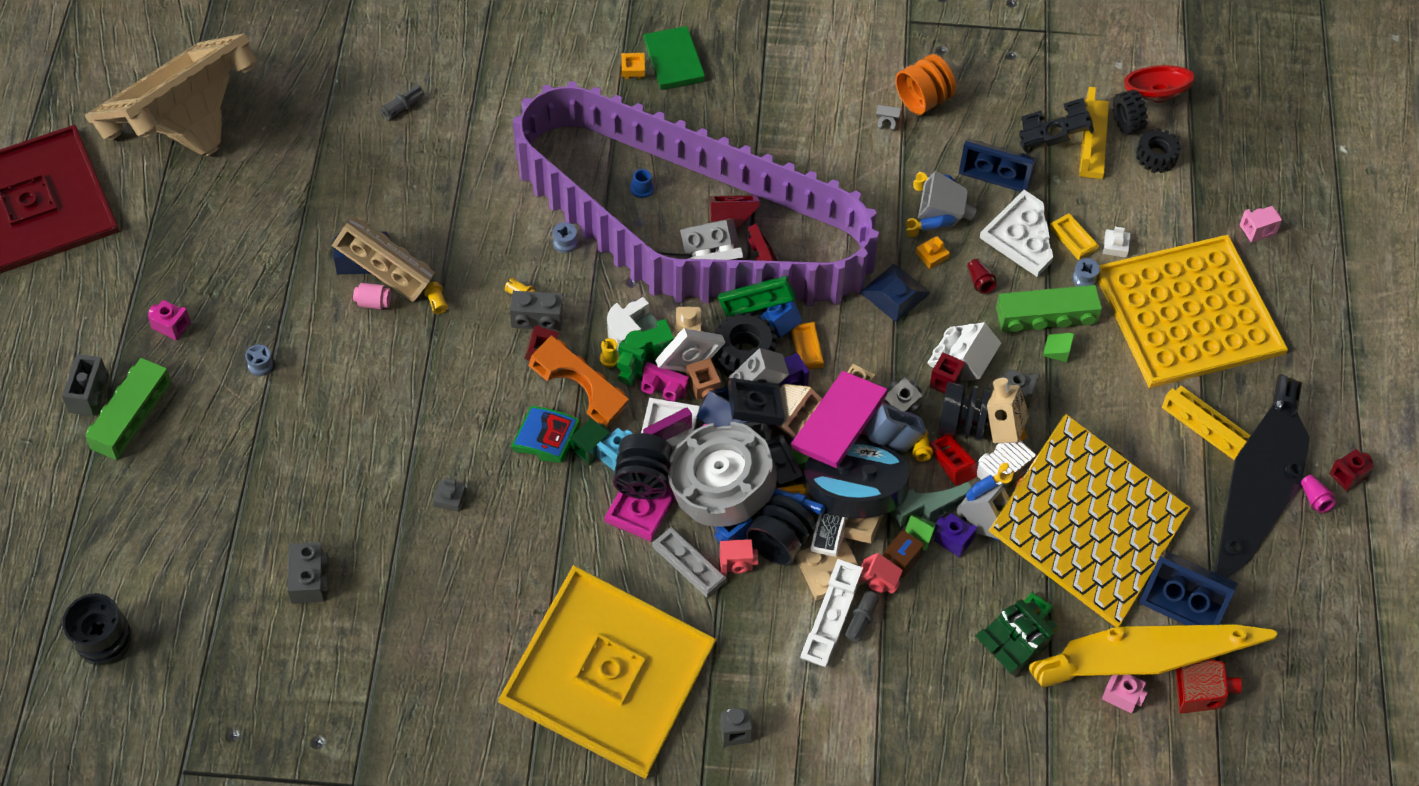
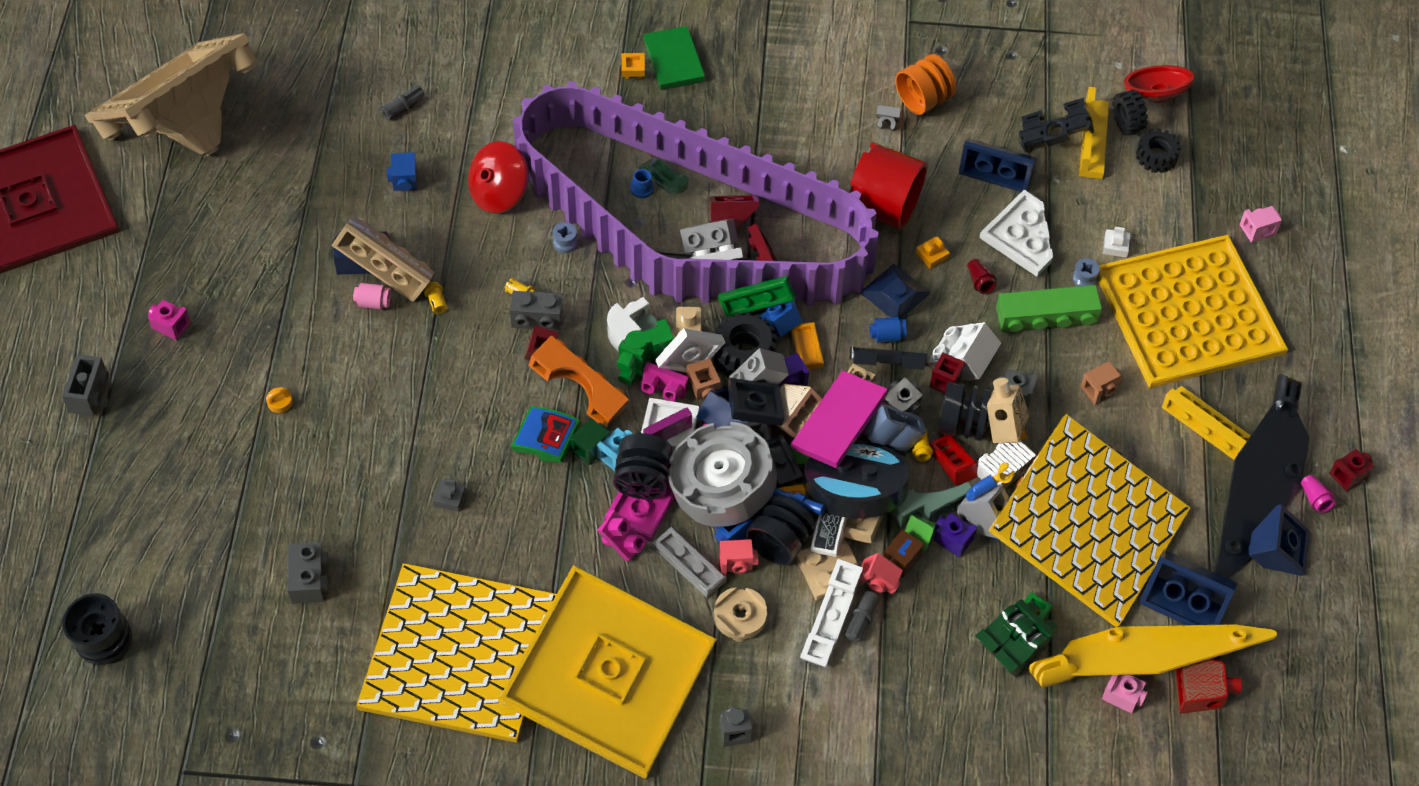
(128, 408): bright green brick -> none
(255, 355): sand blue wheel -> none
(279, 400): none -> light orange tile
(403, 172): none -> blue brick
(452, 651): none -> yellow tile
(506, 177): none -> red dish
(609, 353): yellow pin -> none
(619, 534): none -> dark pink hips
(666, 177): none -> clear green piece
(745, 627): none -> tan plate
(872, 356): none -> black piece
(888, 329): none -> blue brick
(889, 184): none -> red brick
(941, 203): light grey torso -> none
(1058, 346): bright green slope -> none
(1074, 236): yellow tile -> none
(1101, 381): none -> nougat brick
(1280, 542): none -> dark blue slope

